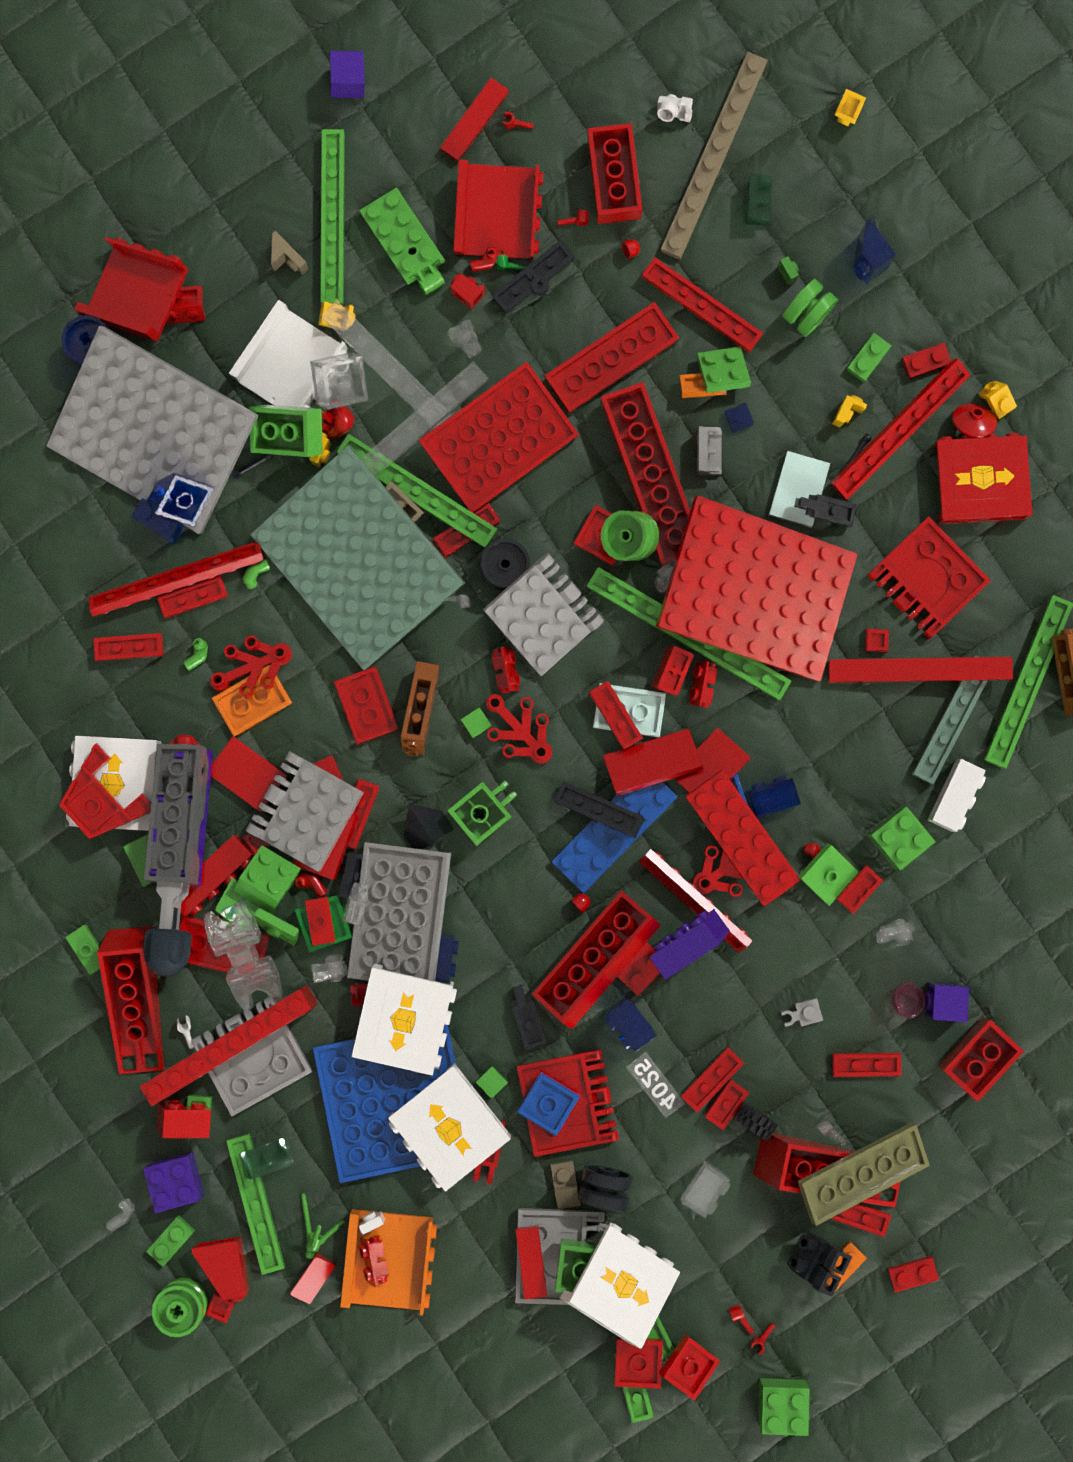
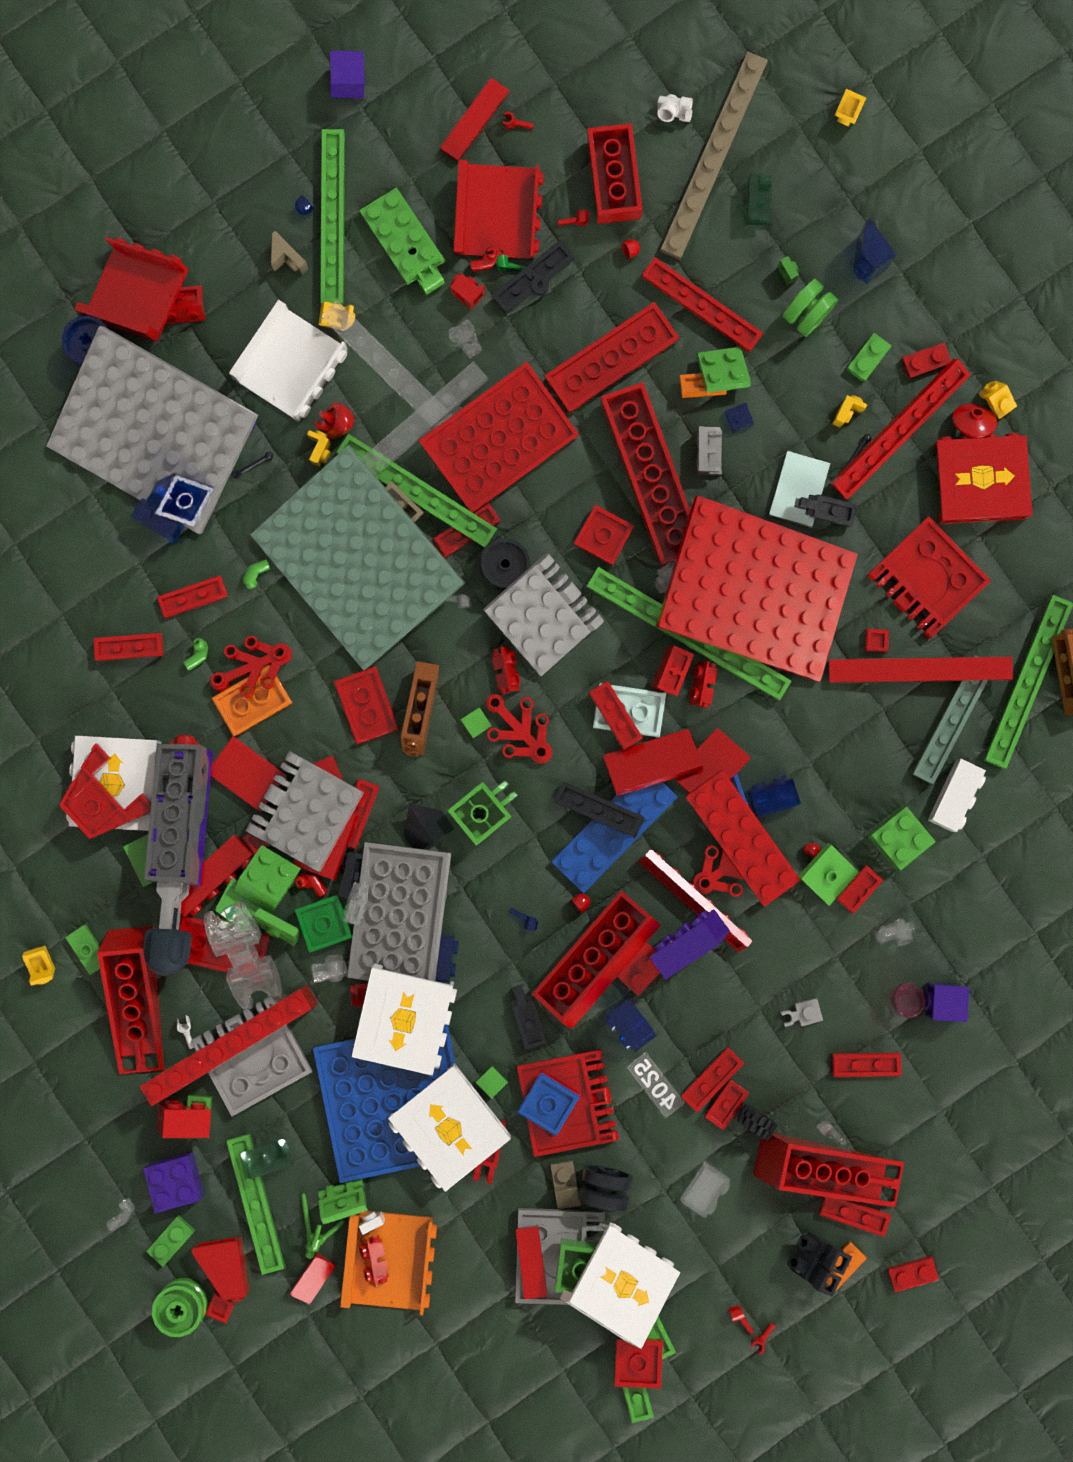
(39, 965): none -> yellow bracket
(175, 578): red plate -> none
(287, 431): bright green brick -> none
(303, 206): none -> clear blue hinge
(320, 921): red plate -> none
(339, 380): clear brick -> none
(342, 1201): none -> bright green plate
(531, 922): none -> clear blue hand
(629, 535): bright green wheel -> none
(689, 1367): red plate -> none
(783, 1407): bright green brick -> none
(863, 1173): olive plate -> none
(980, 1058): red brick -> none

